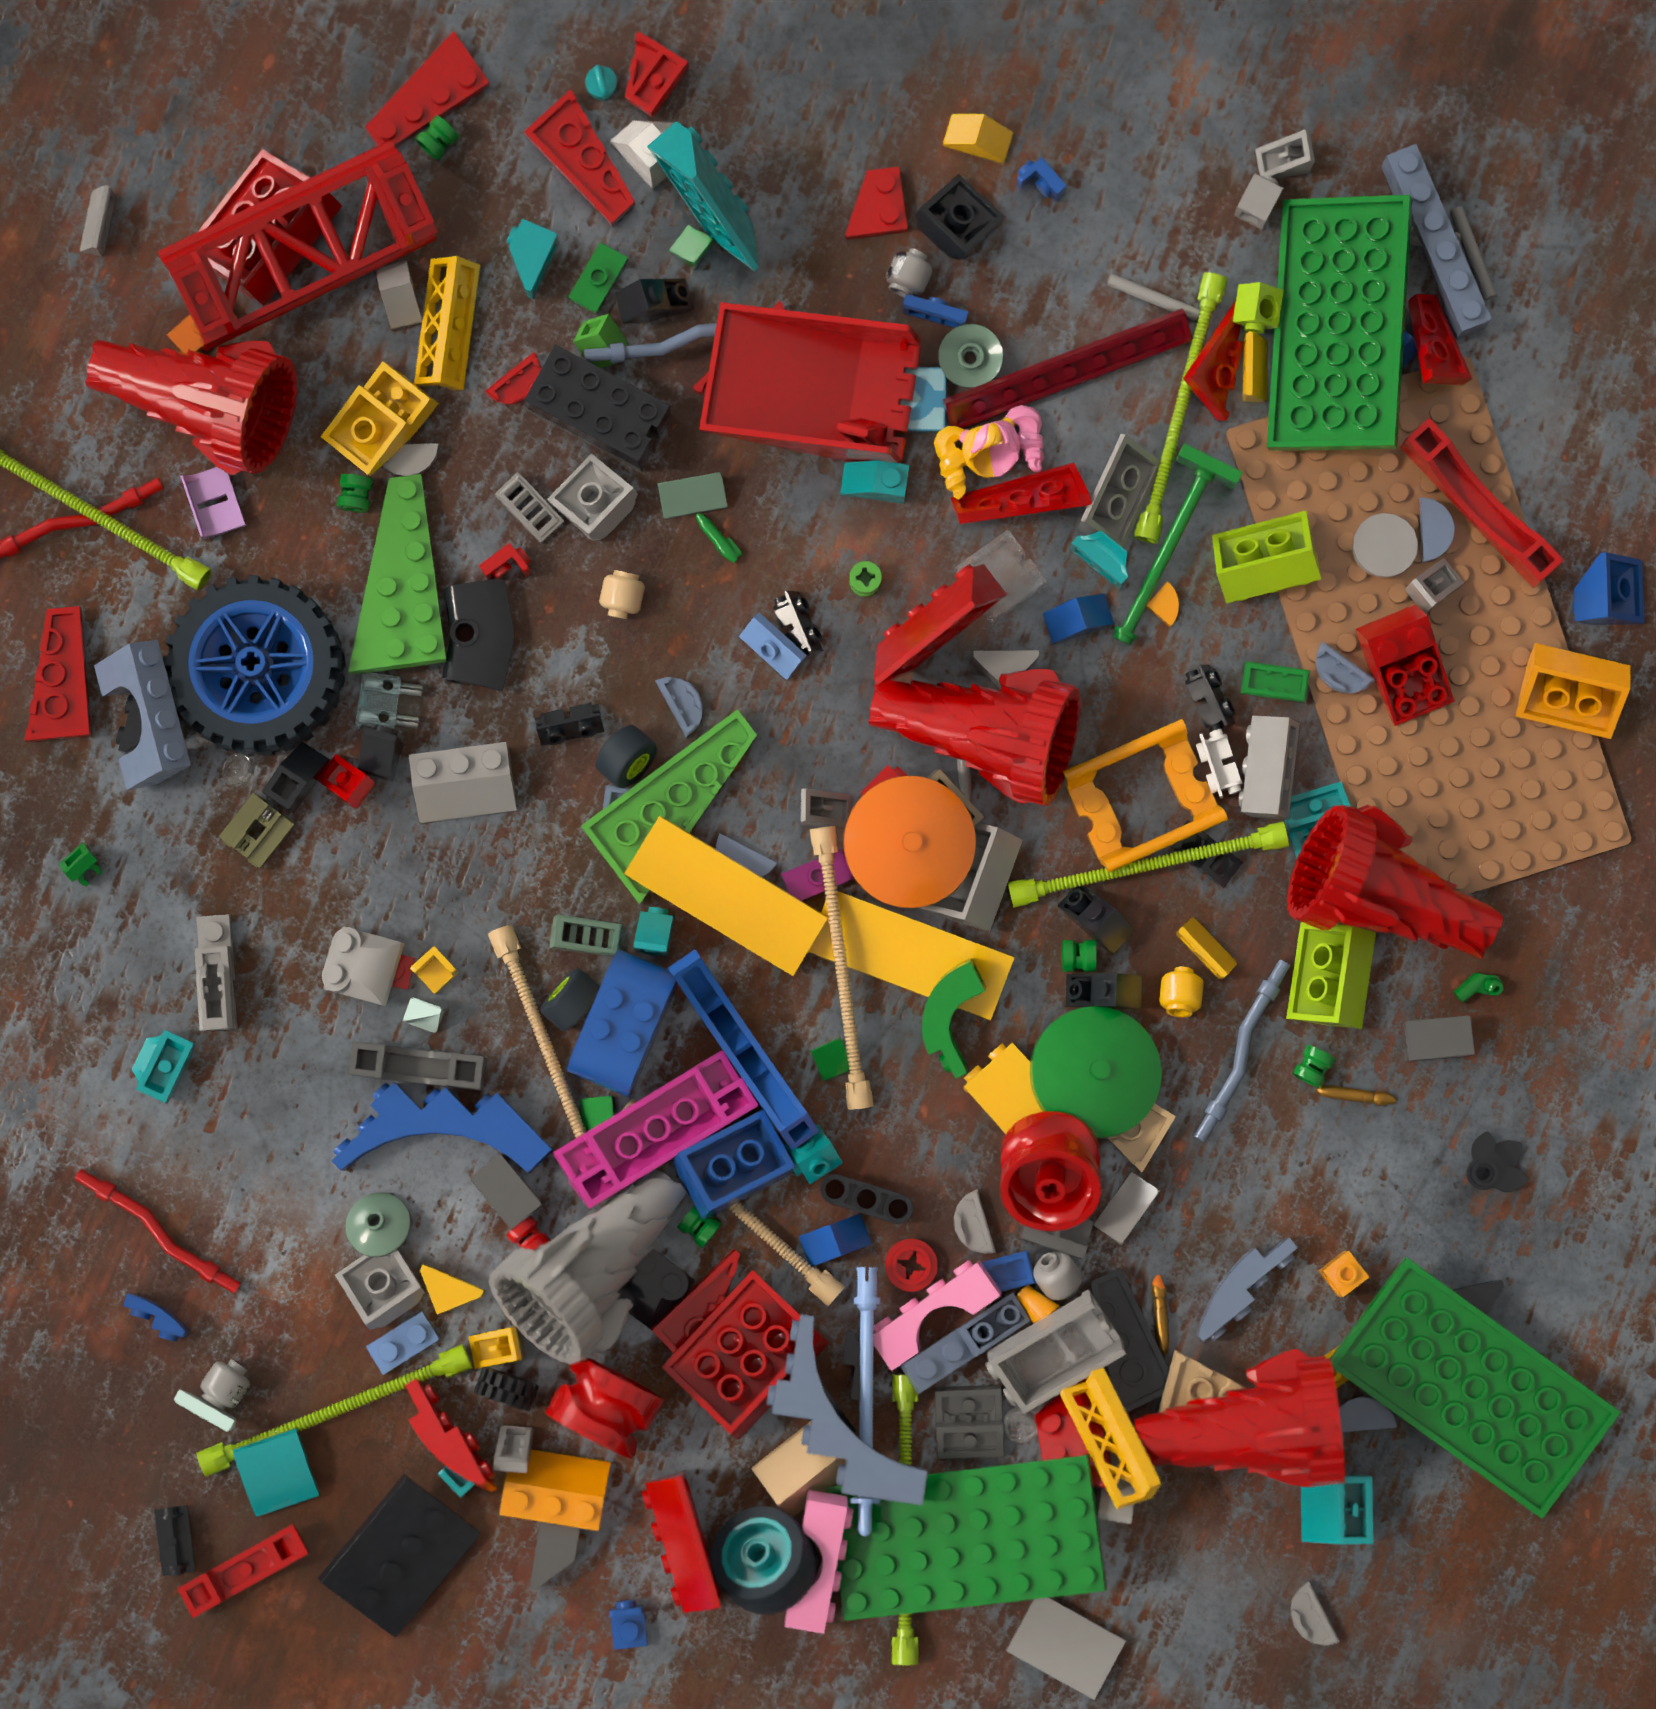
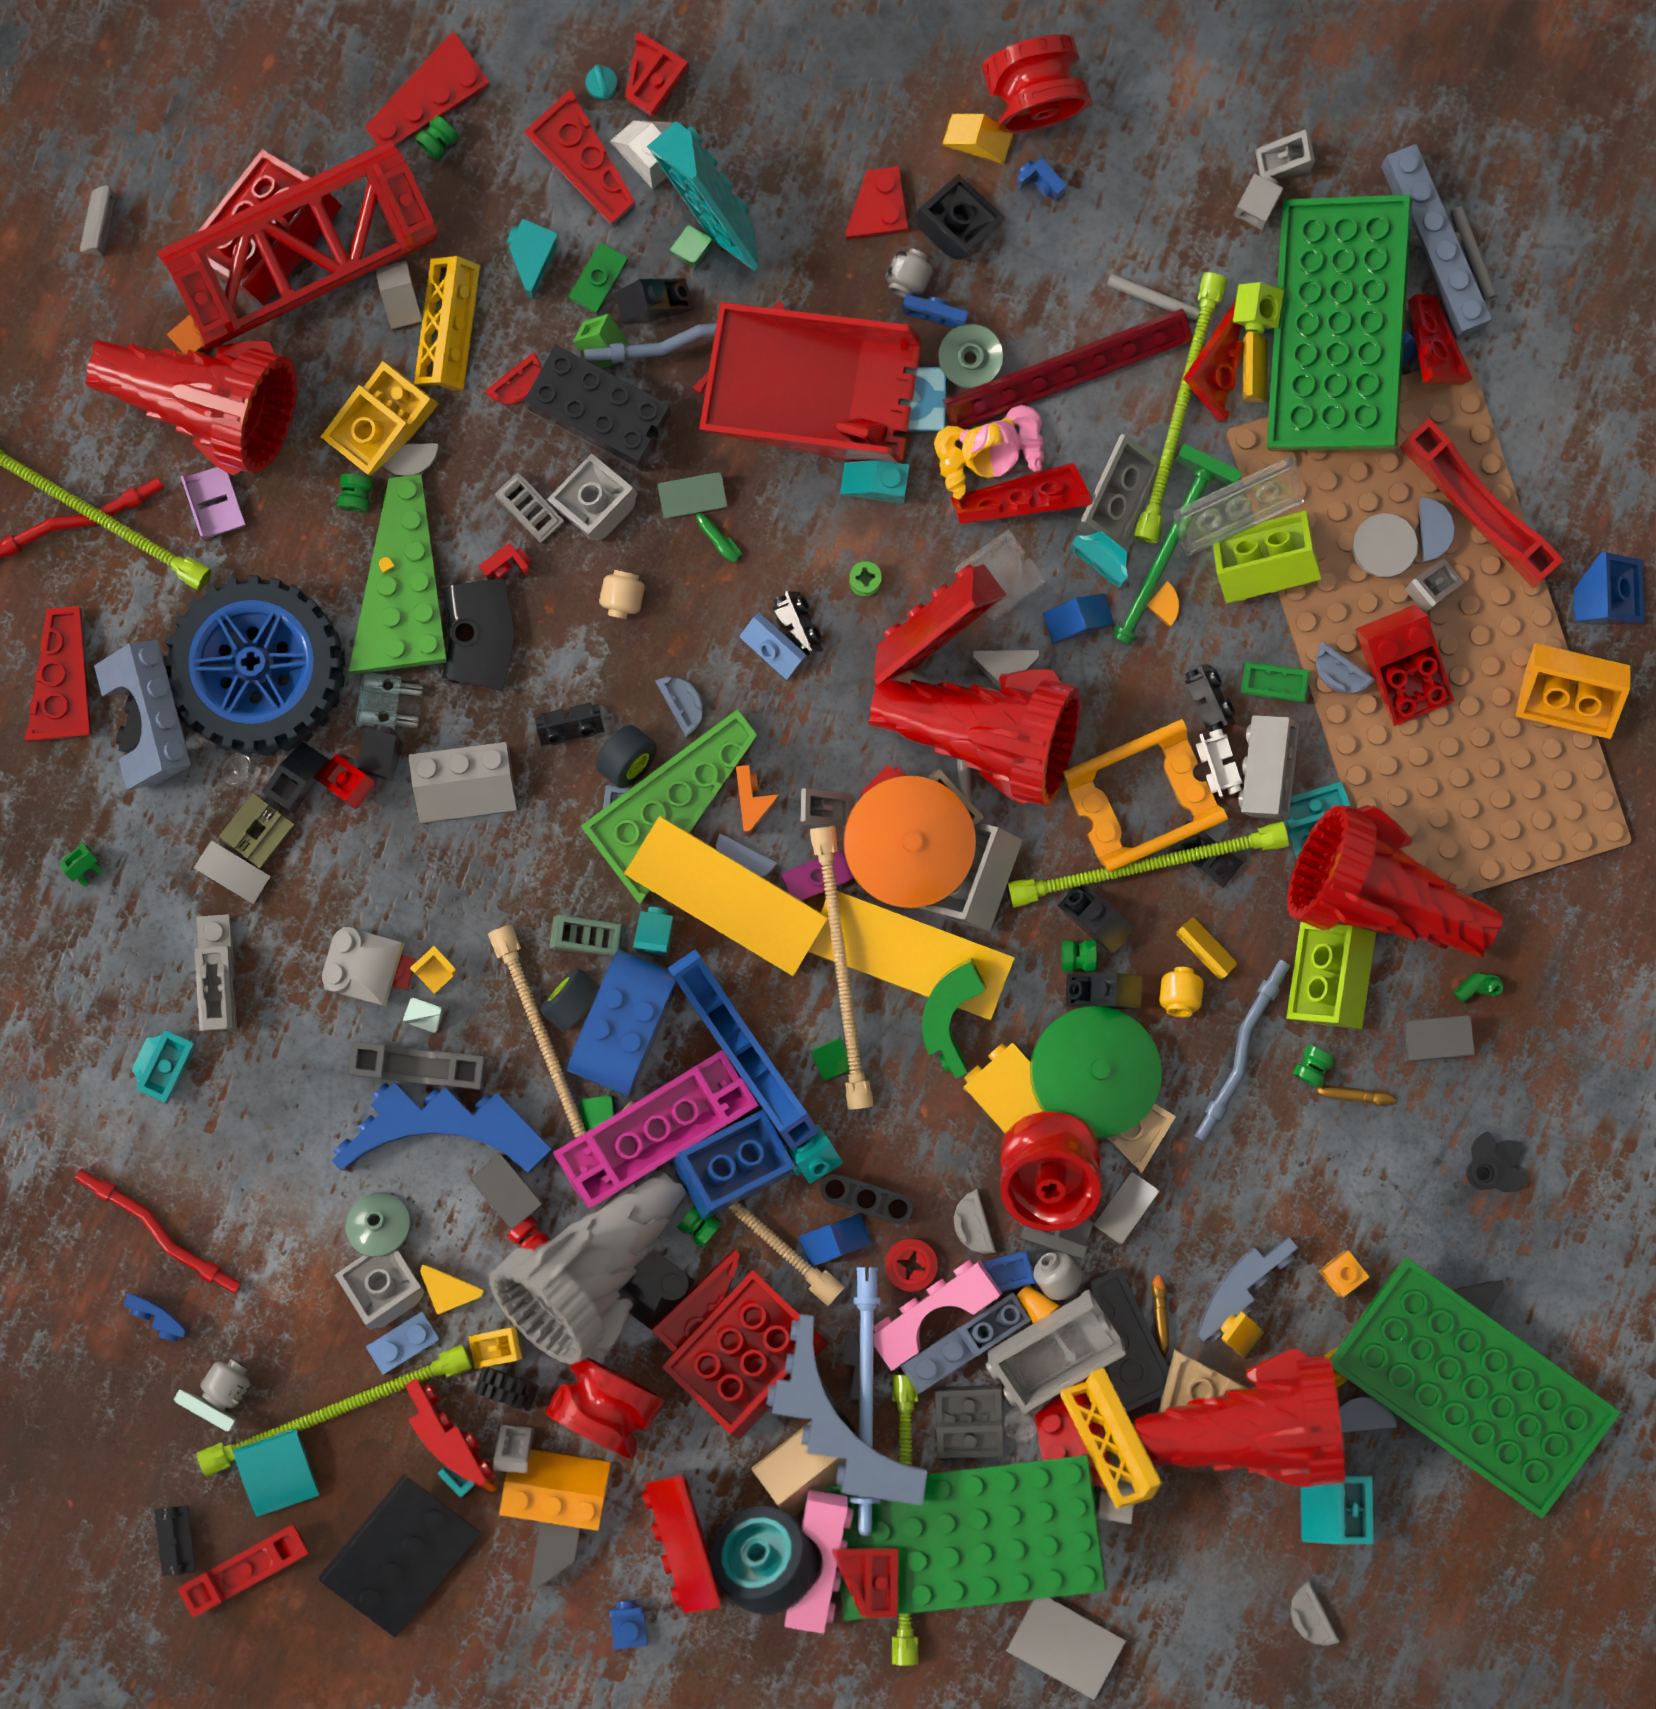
(232, 872): none -> light grey slope
(386, 565): none -> yellow piece
(752, 808): none -> orange slope
(871, 1579): none -> red wing
(1036, 83): none -> red piece
(1238, 506): none -> clear tile
(1241, 1333): none -> yellow slope

